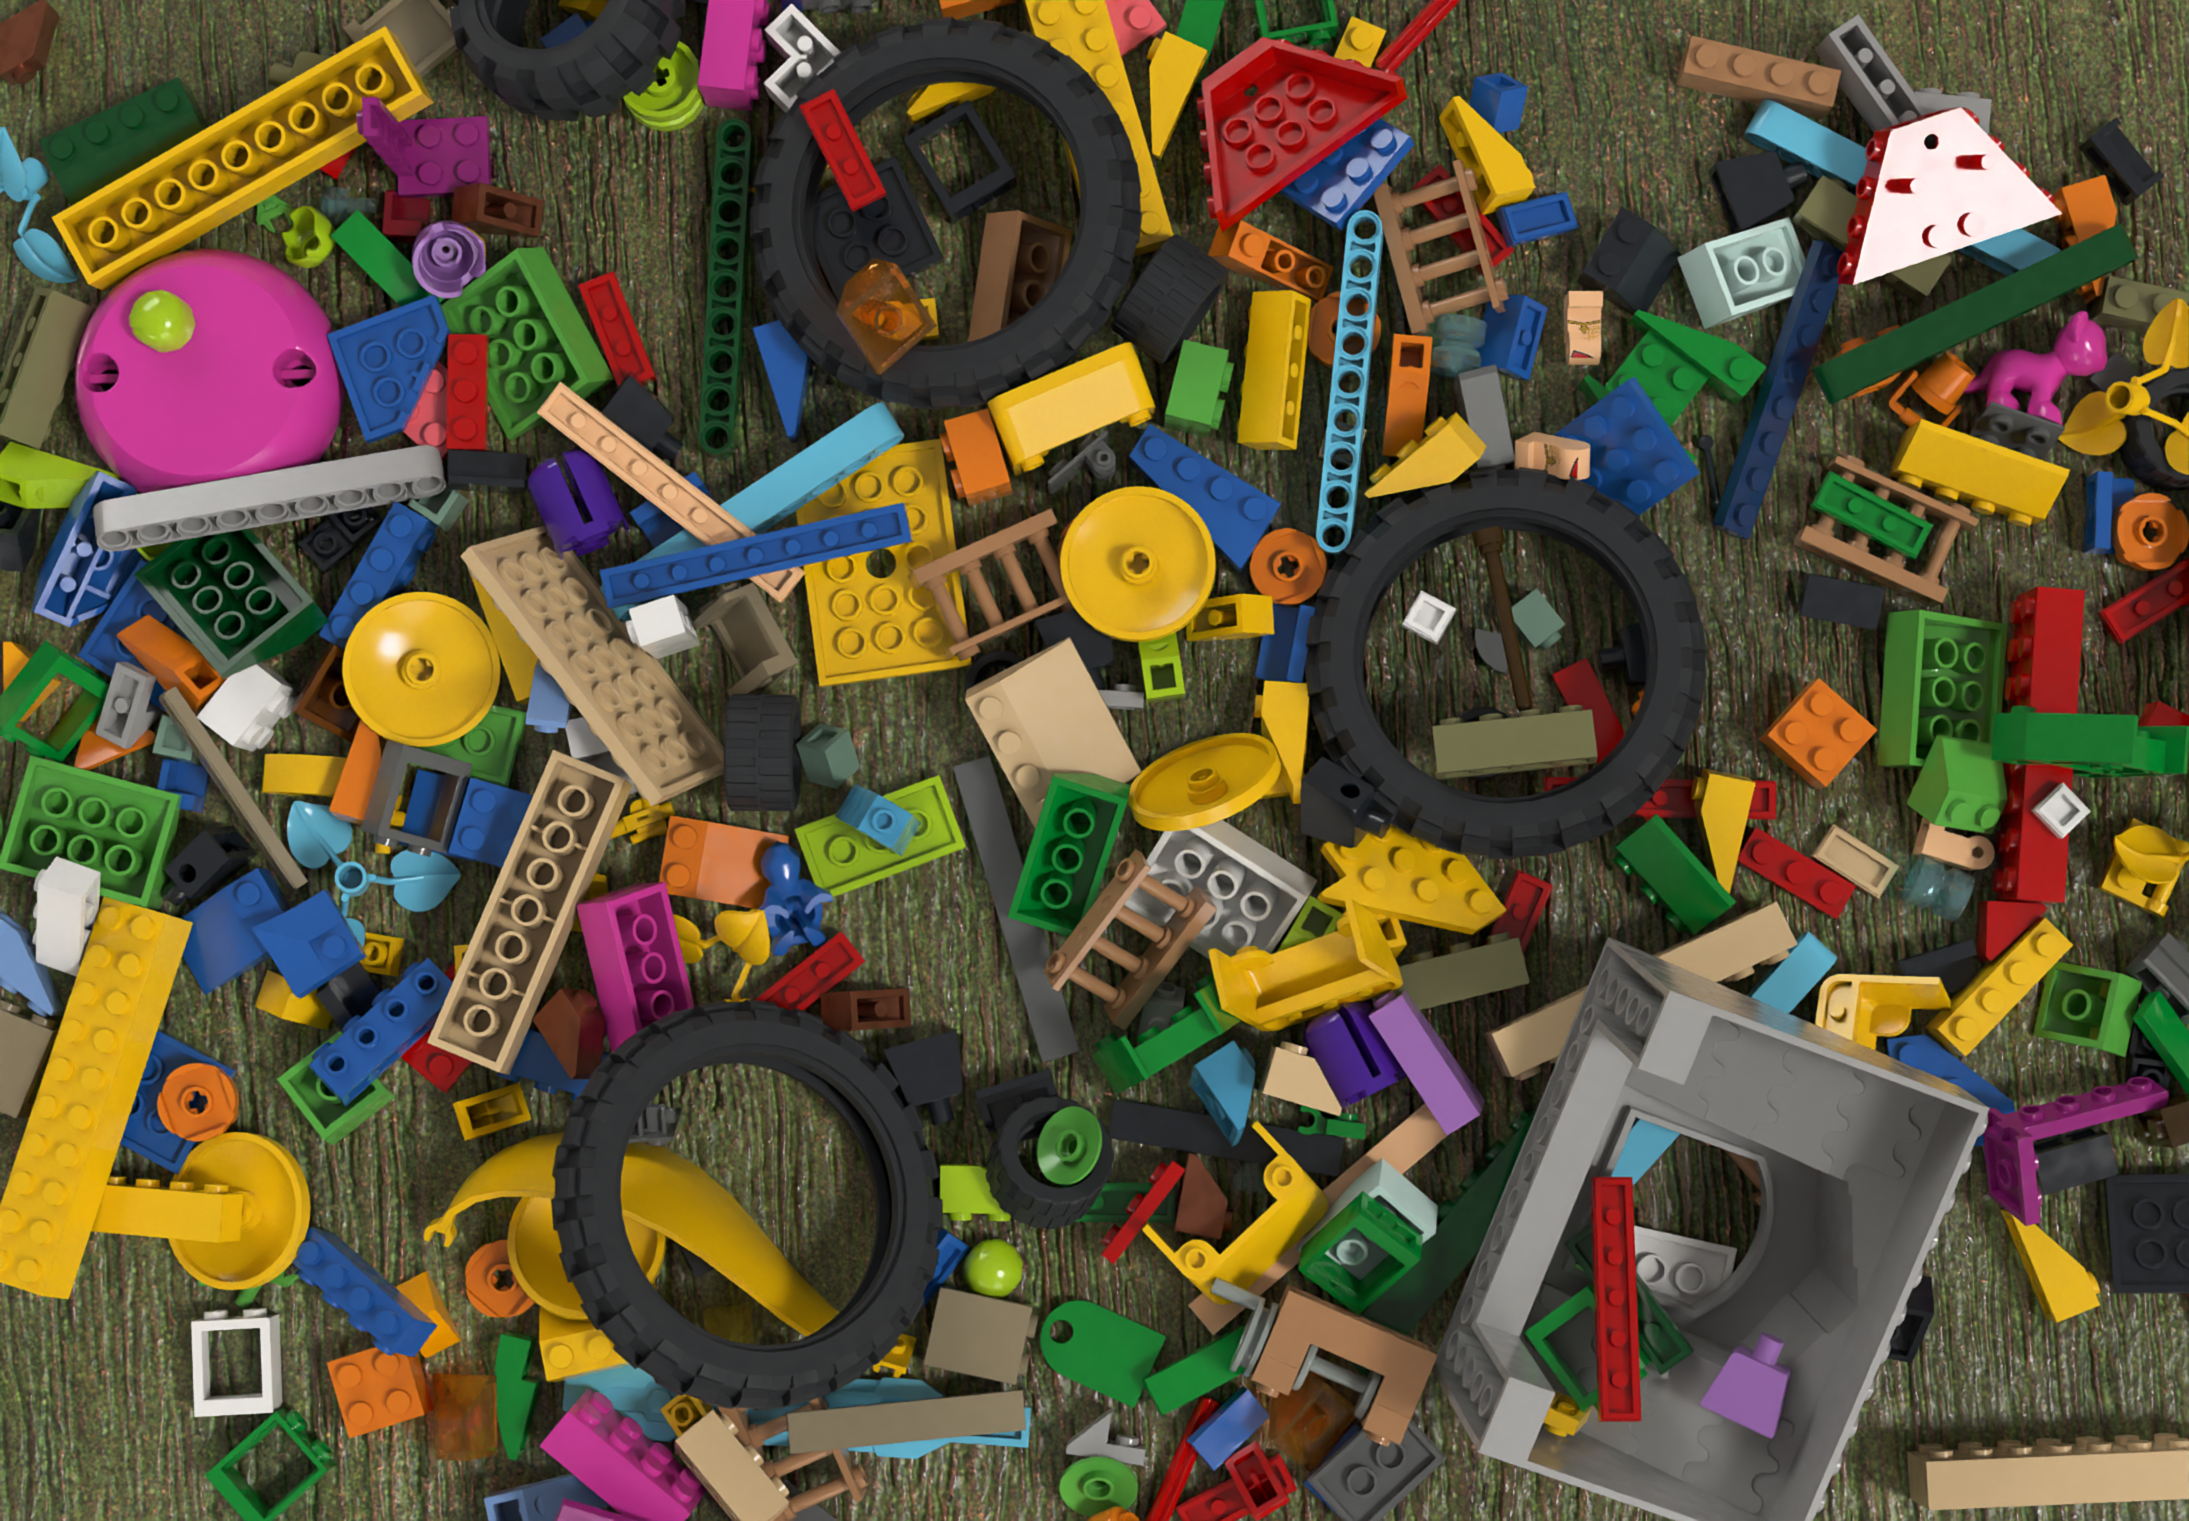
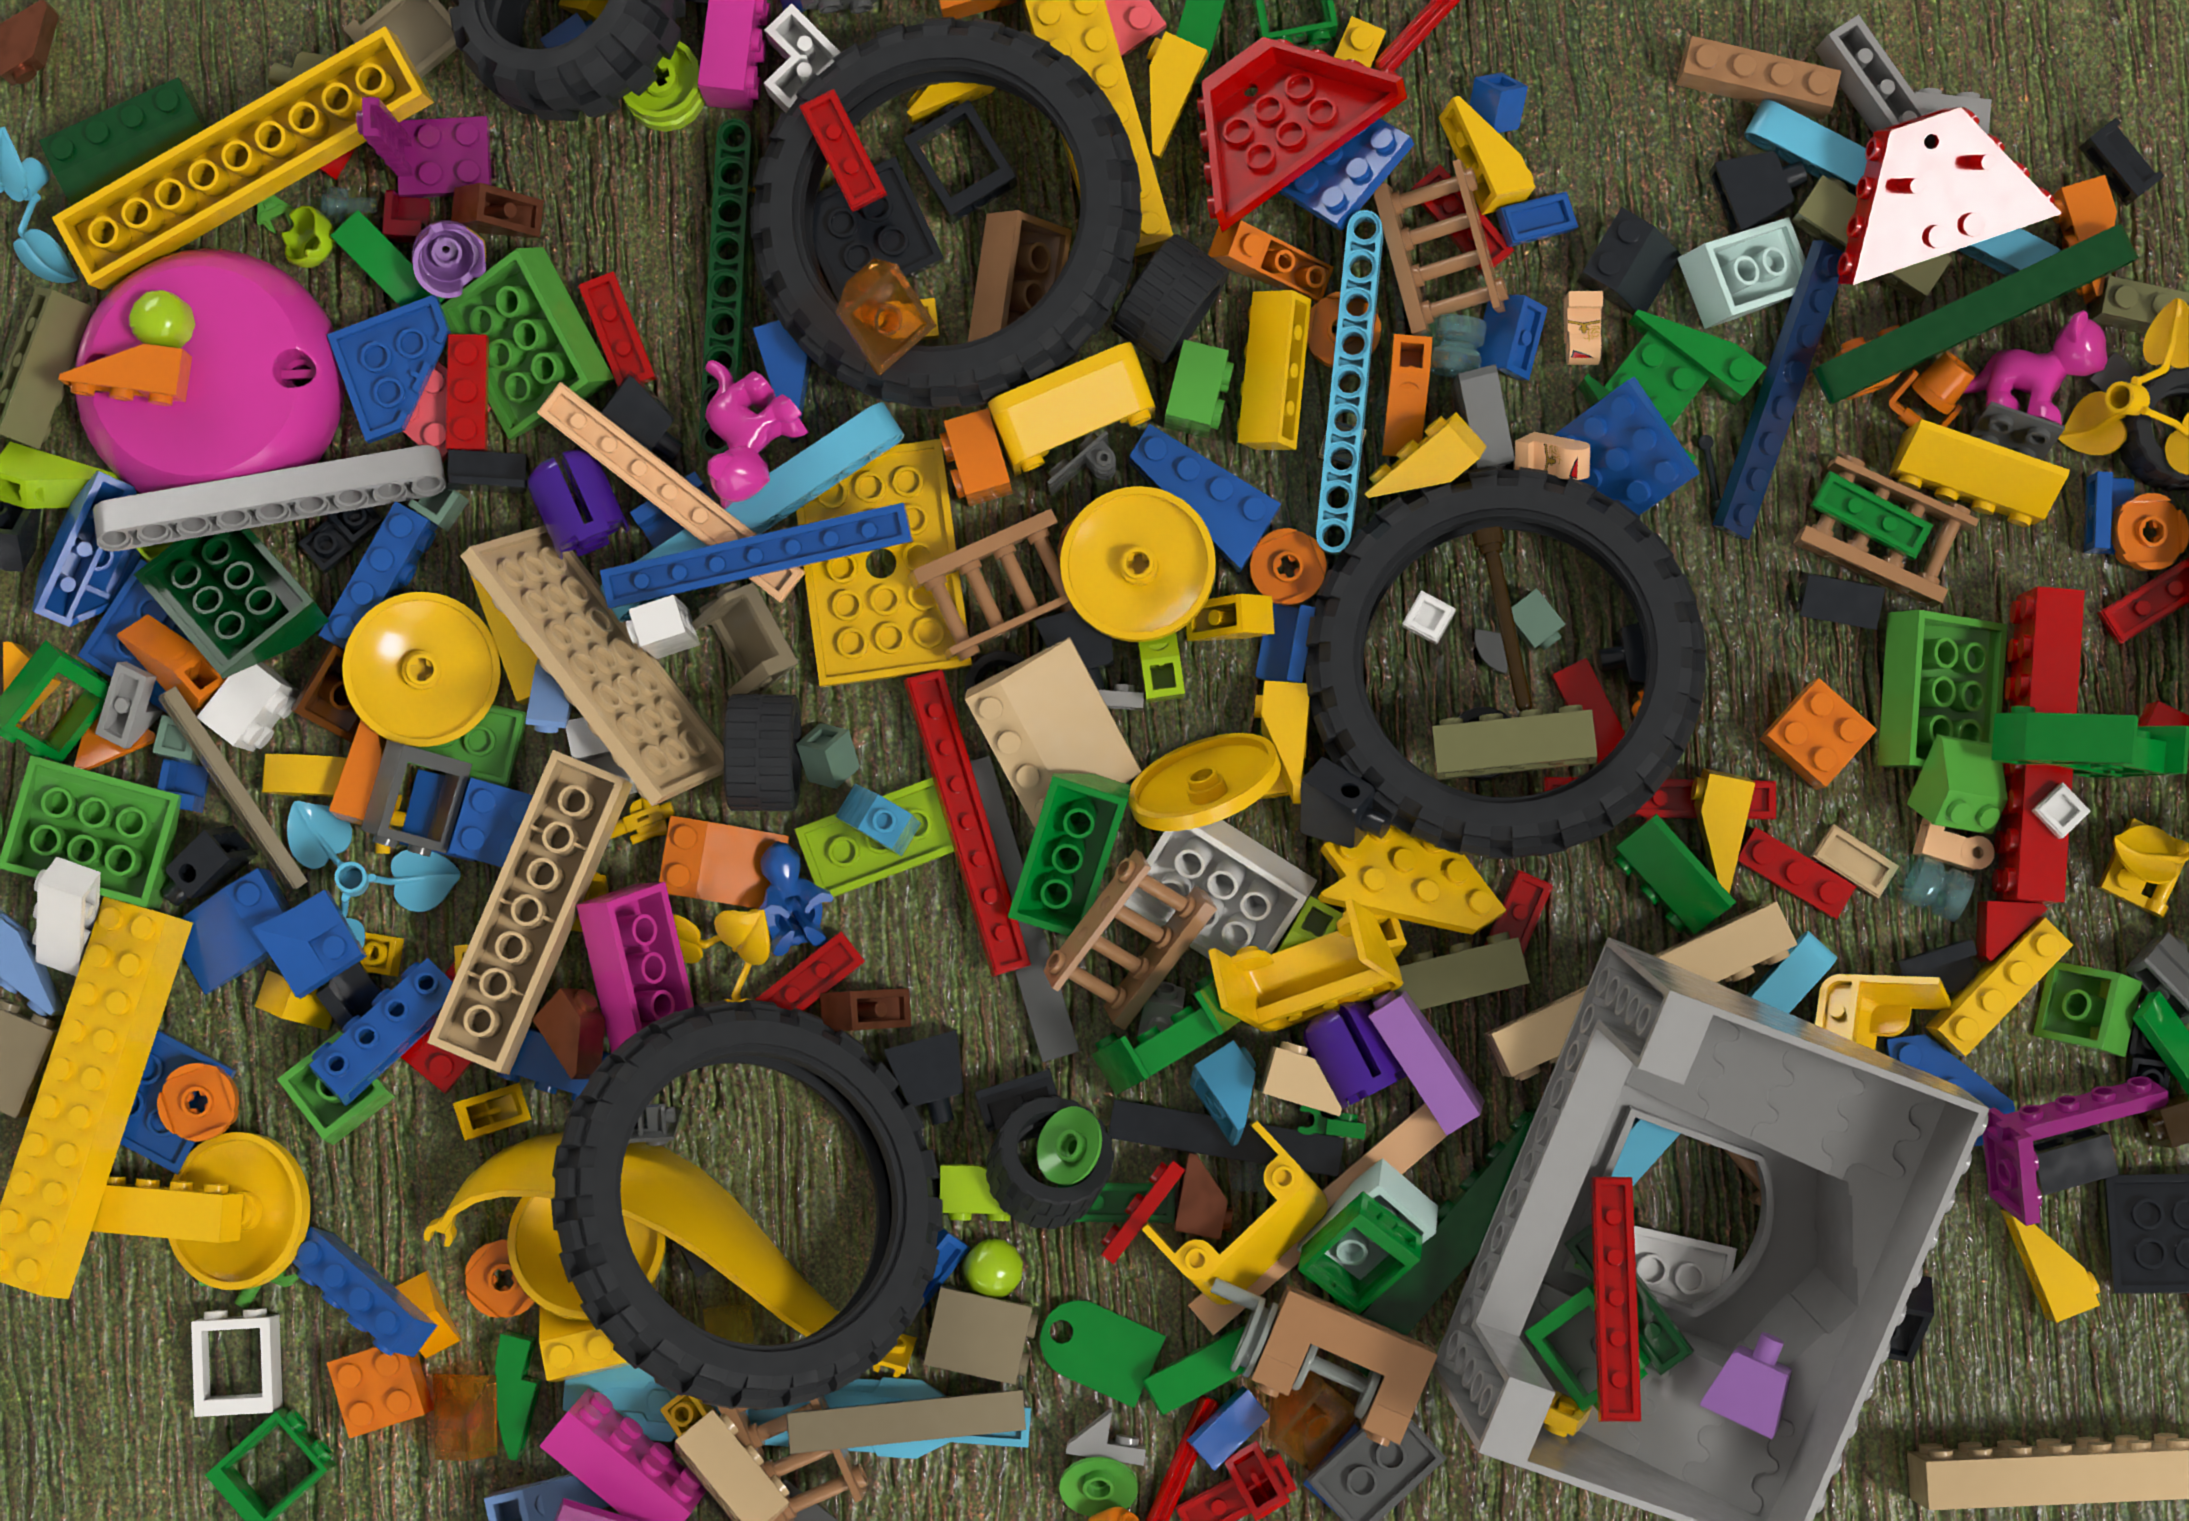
(139, 371): none -> orange slope
(741, 470): none -> dark pink animal
(966, 822): none -> red tile

